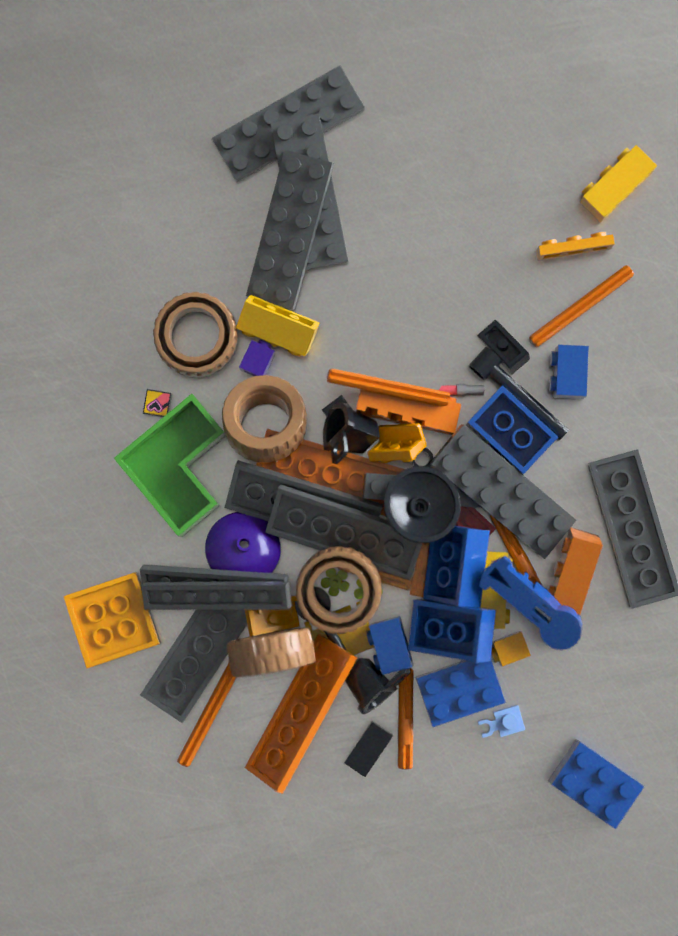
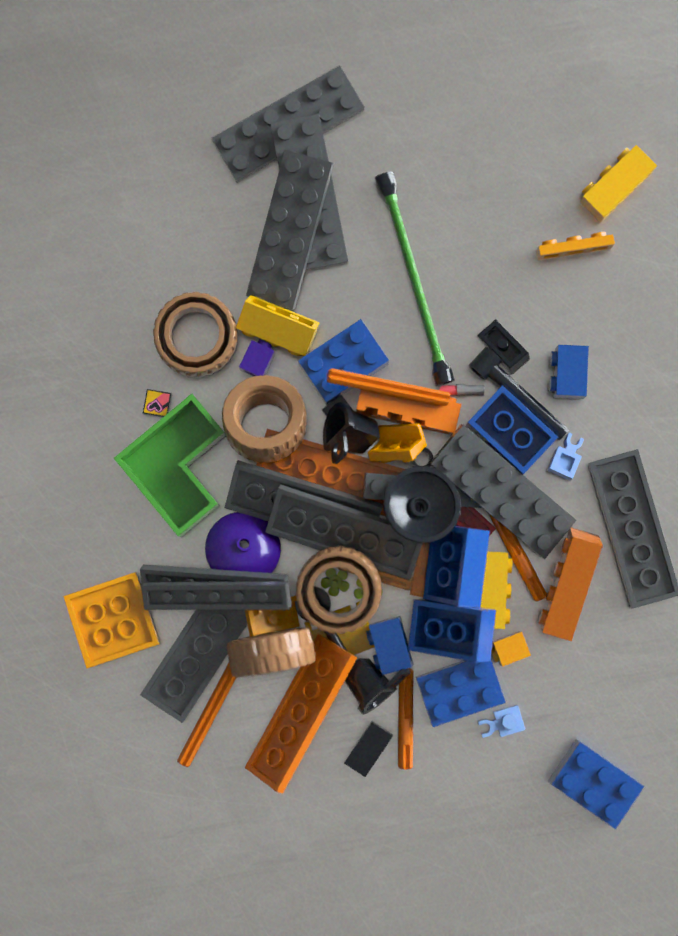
(348, 351): none -> blue brick
(387, 187): none -> bright green hose
(558, 623): blue piece -> none
(565, 460): none -> light blue plate
(581, 306): orange axle -> none

